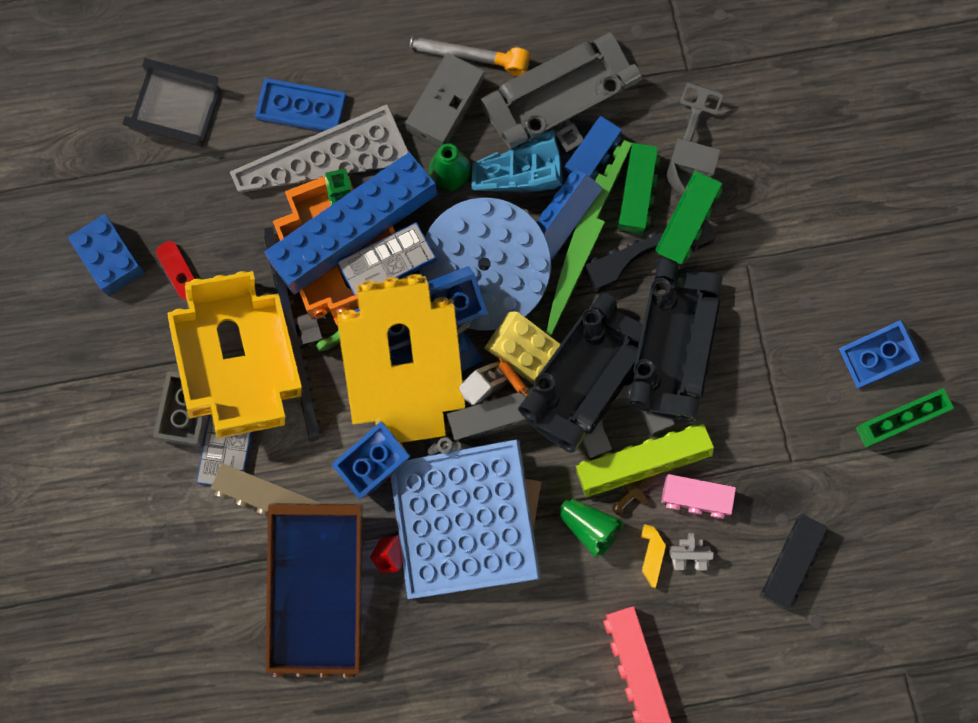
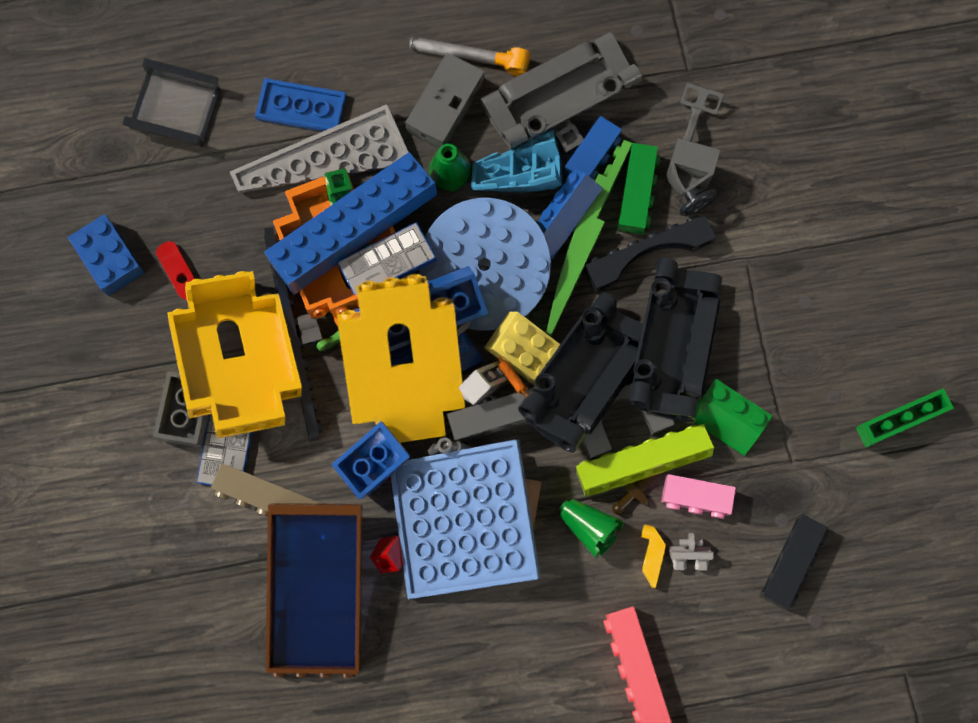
(688, 217): green brick -> none
(731, 417): none -> green slope
(881, 354): blue slope -> none

